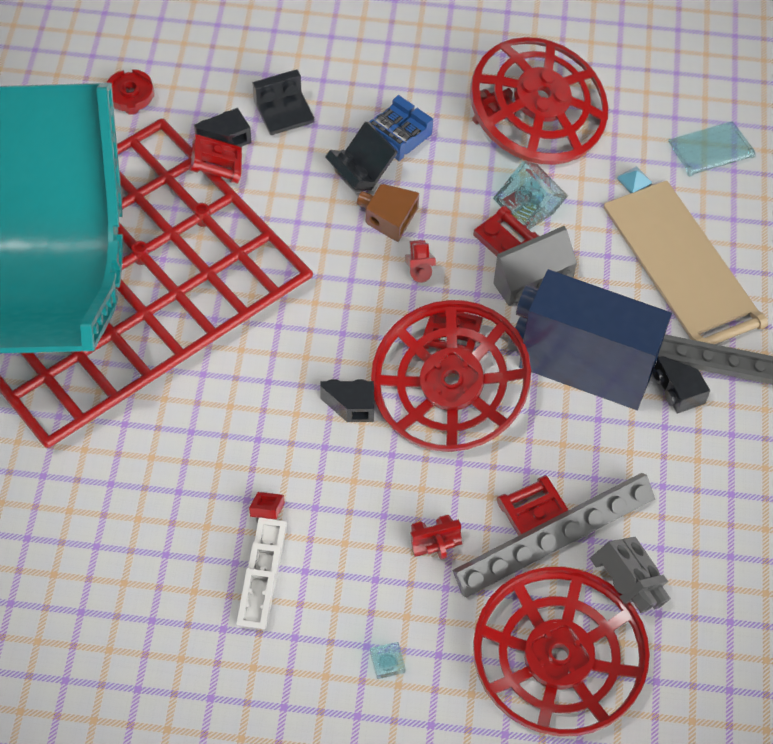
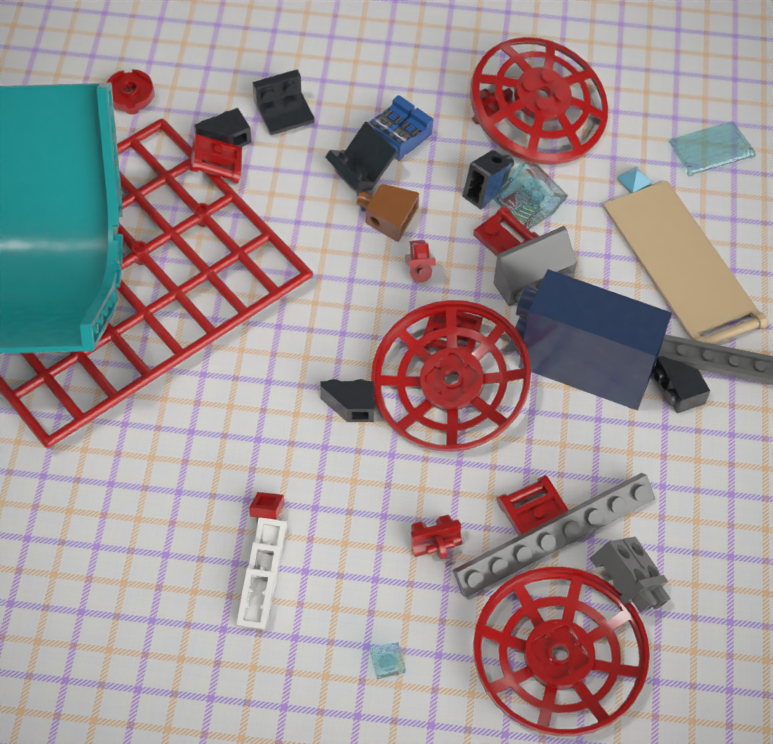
(486, 177): none -> black torso

